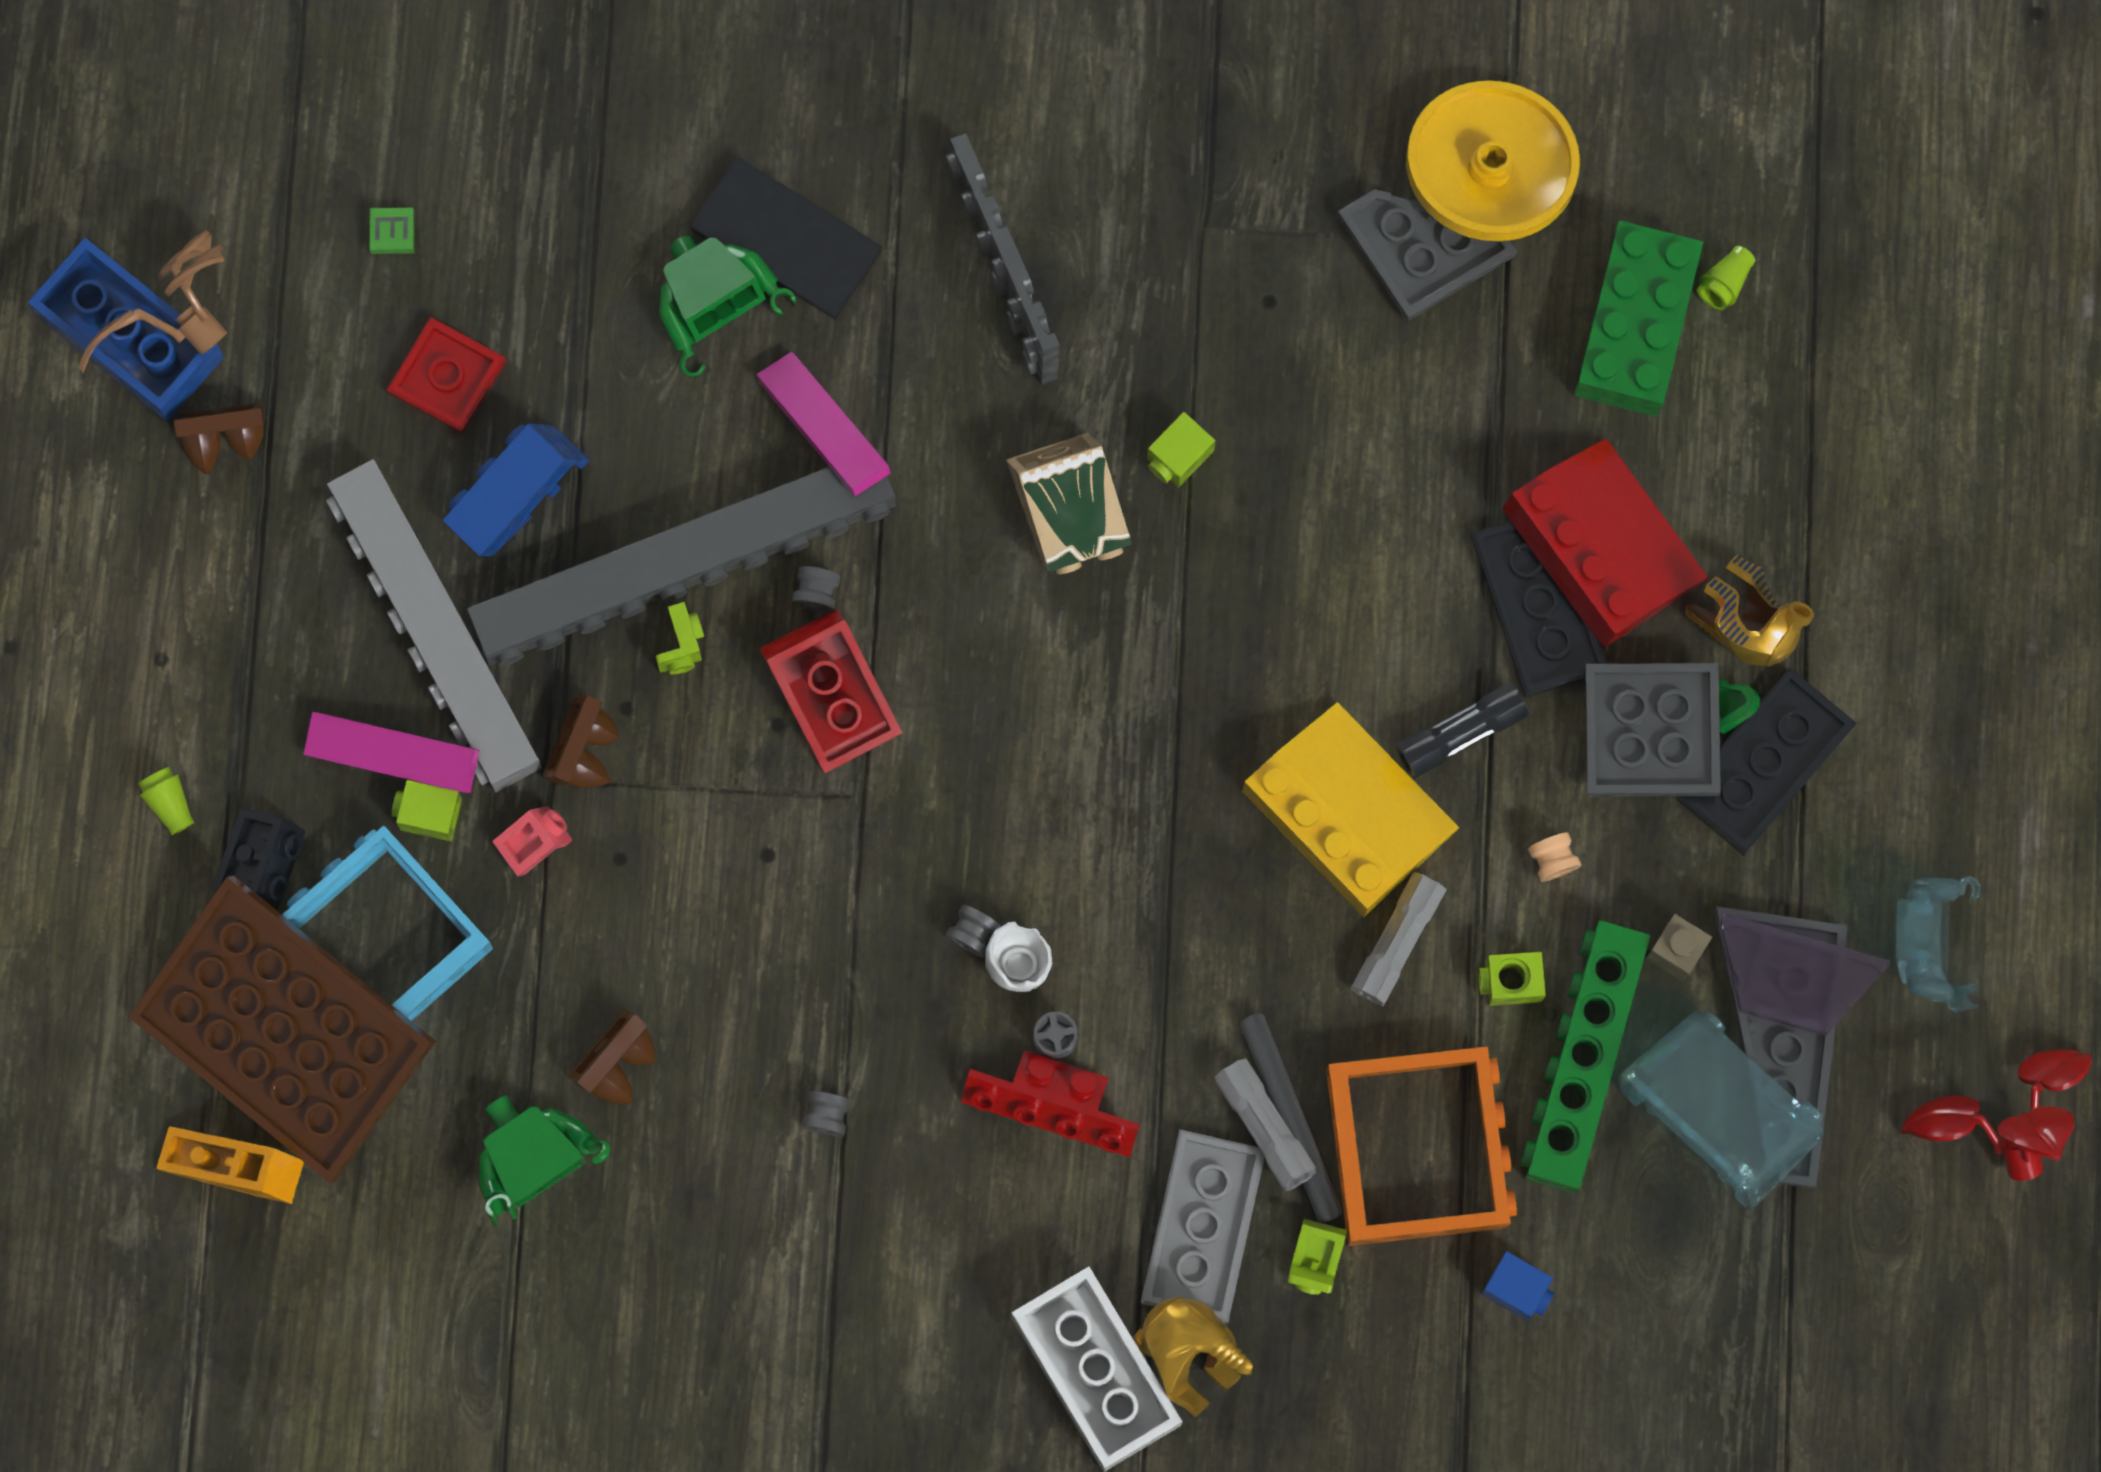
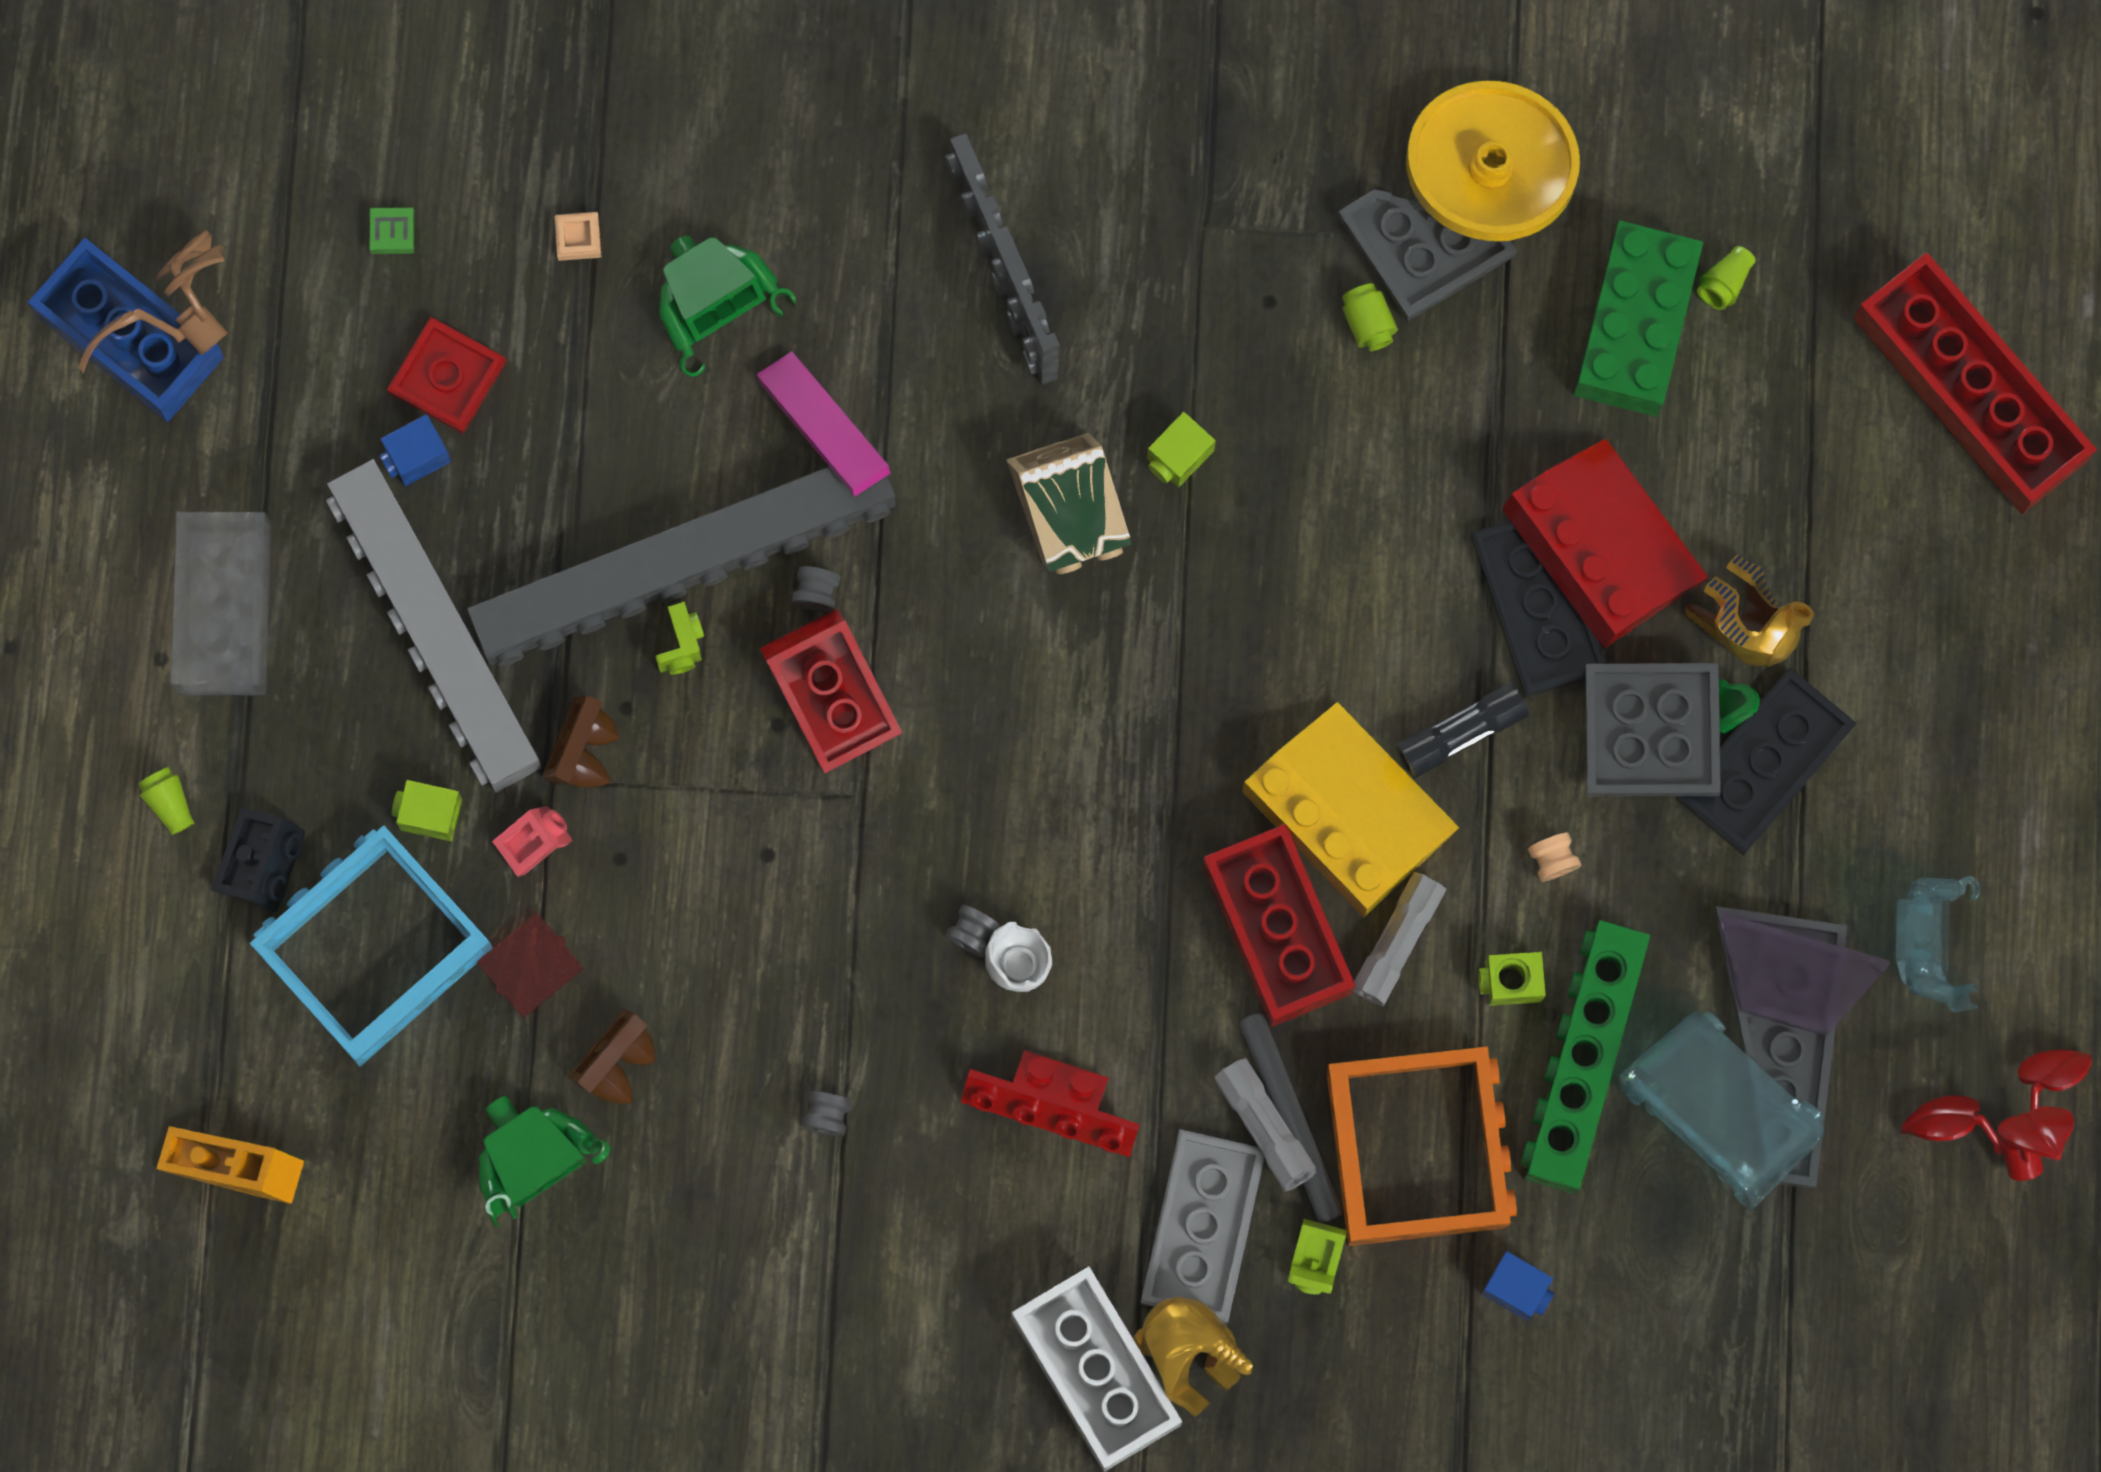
(202, 432): reddish brown tile -> none
(221, 603): none -> clear brick
(281, 1029): reddish brown plate -> none
(391, 752): dark pink tile -> none
(414, 451): none -> blue brick
(512, 487): blue wedge -> none
(530, 965): none -> clear red piece
(578, 236): none -> light nougat tile
(796, 239): black tile -> none
(1054, 1028): flat silver wheel -> none
(1278, 925): none -> red brick
(1369, 317): none -> lime brick
(1679, 948): dark tan brick -> none
(1974, 383): none -> red brick

